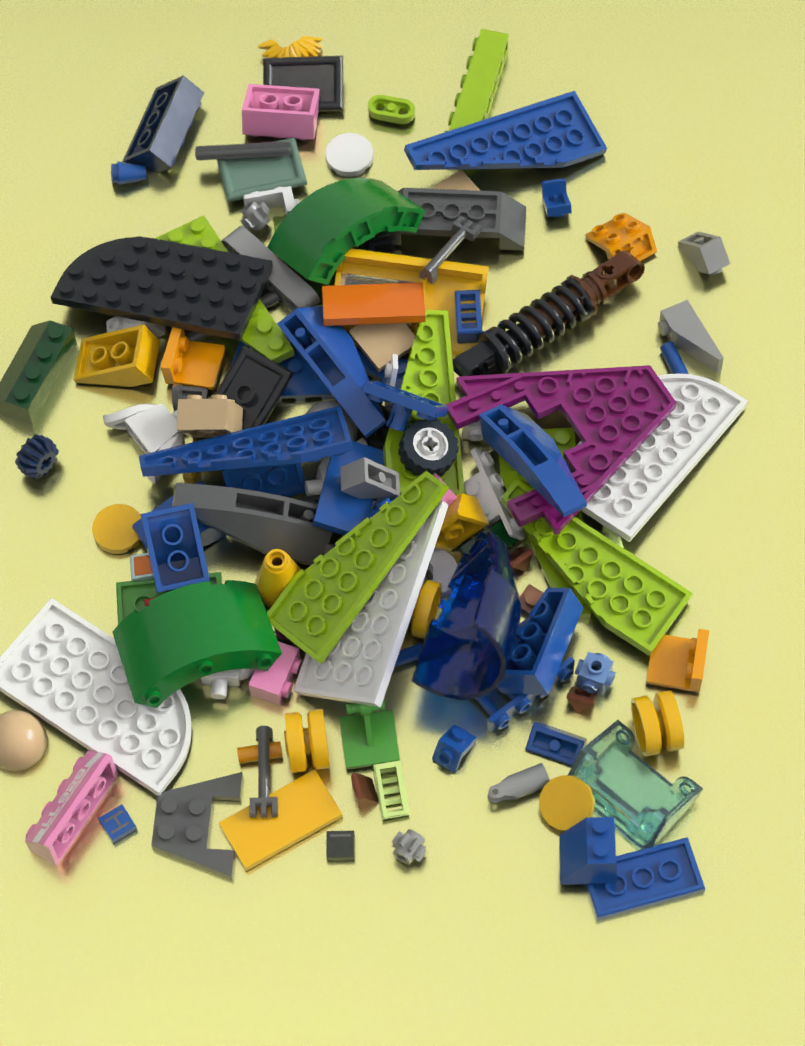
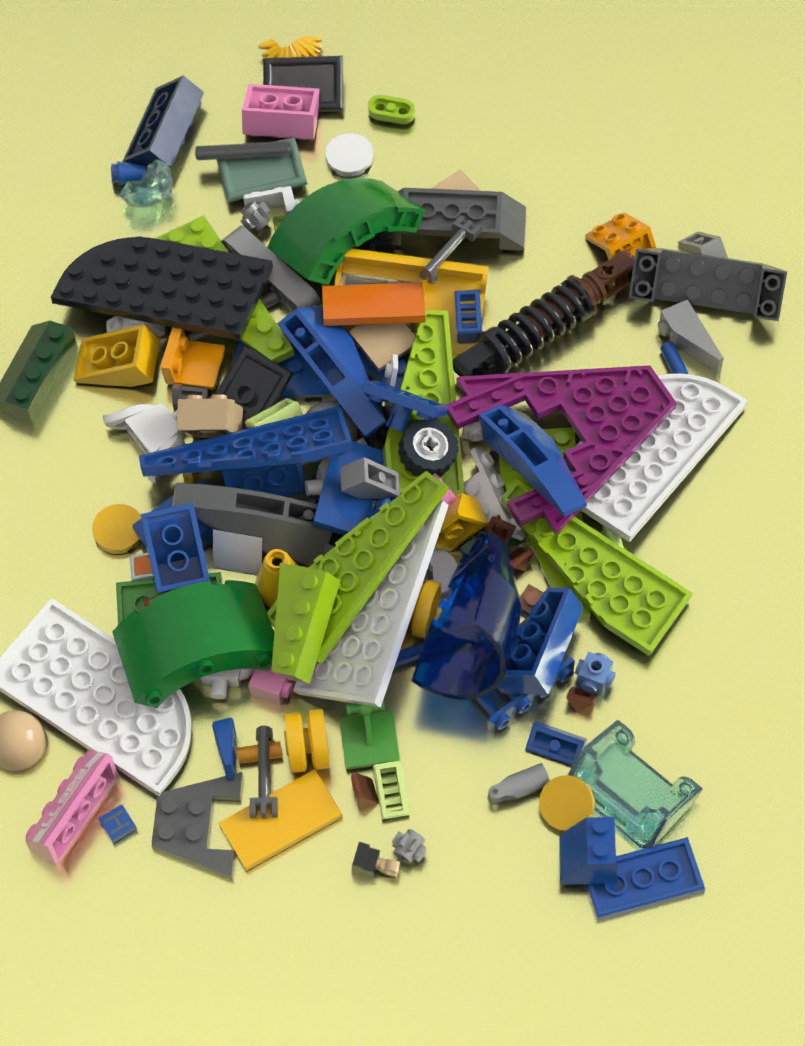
(36, 456): dark blue gear -> none
(151, 188): none -> clear light blue hair
(225, 739): none -> blue slope
(237, 552): none -> white sticker
(282, 410): none -> yellowish green slope
(301, 619): none -> lime wedge
(340, 845): pearl dark grey tile -> none
(367, 861): none -> black piece
(453, 747): blue bracket -> none
(481, 79): lime brick -> none
(500, 528): none -> copper slope
(534, 136): blue wing -> none
(555, 198): blue bracket -> none
(657, 723): yellow wheel -> none
(679, 662): light orange bracket -> none
(708, 281): none -> dark grey slope

